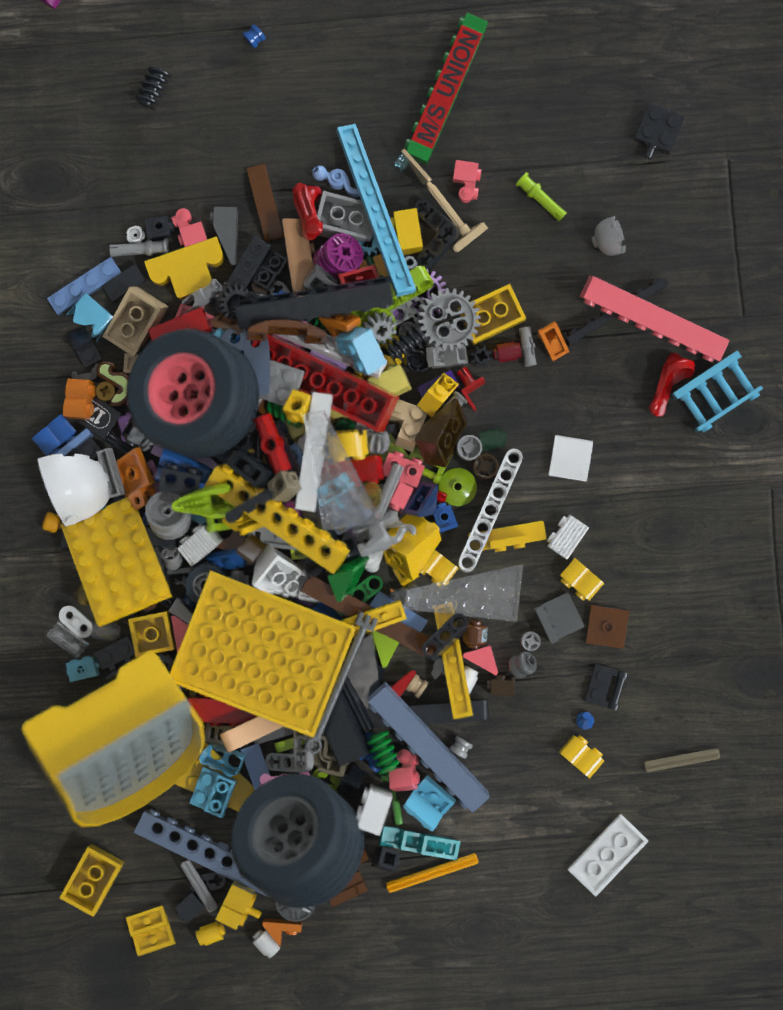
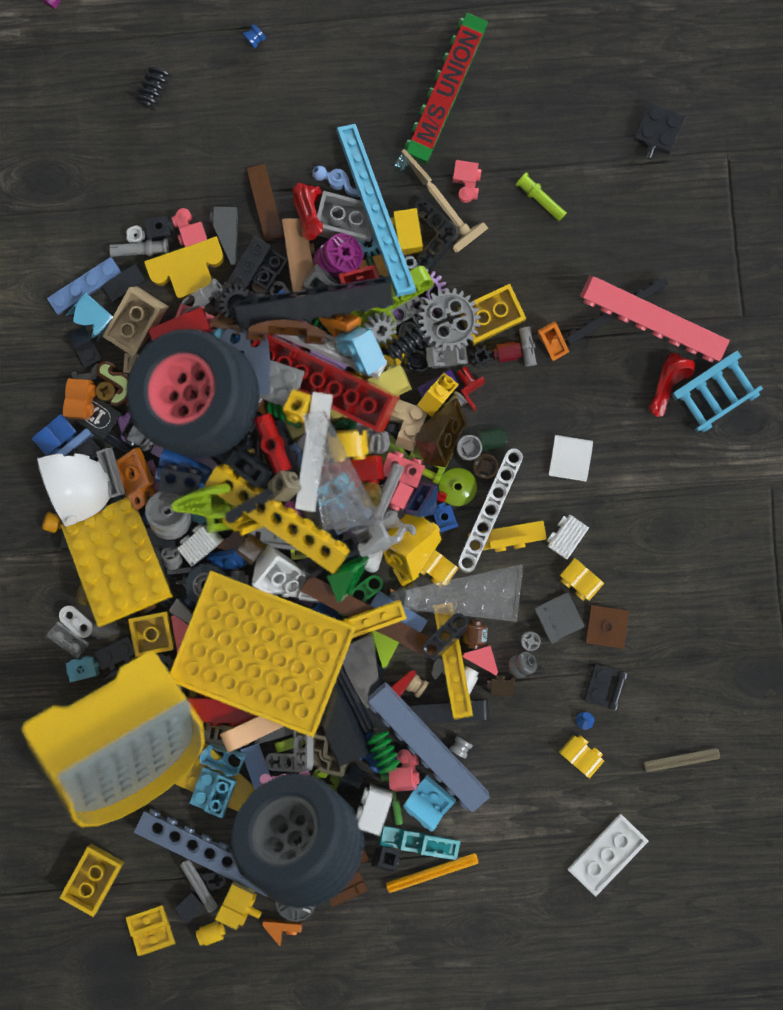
(265, 943): white brick -> none
(364, 625): dark grey hinge -> none
(609, 237): light grey cylinder -> none

